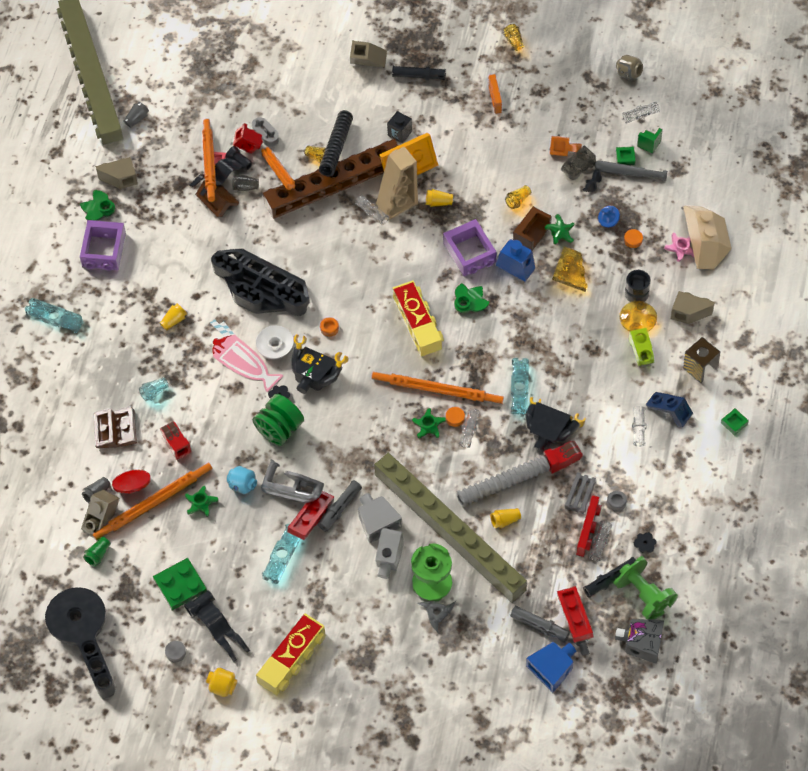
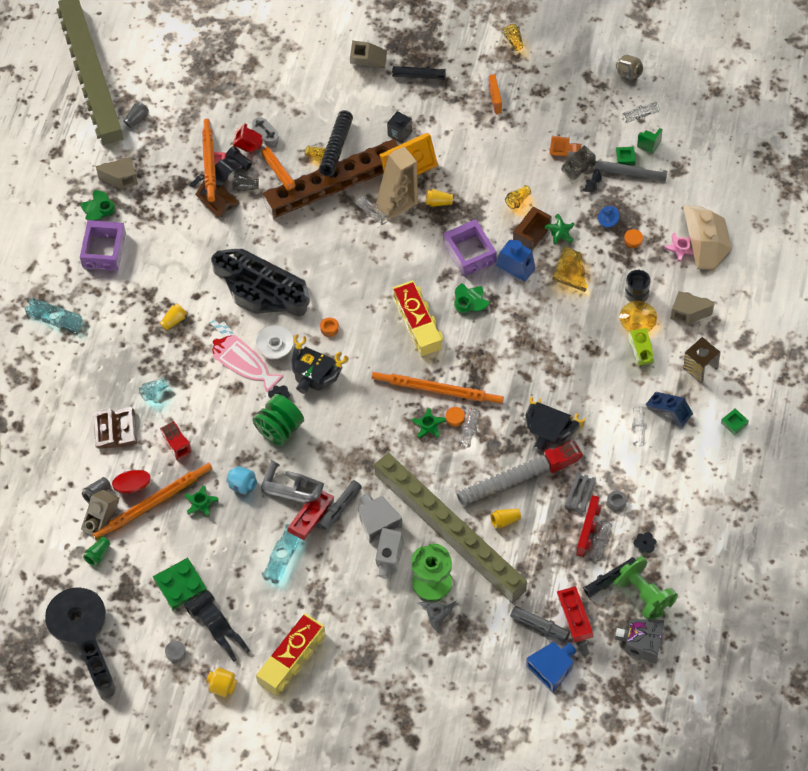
(520, 374): clear light blue piece -> none

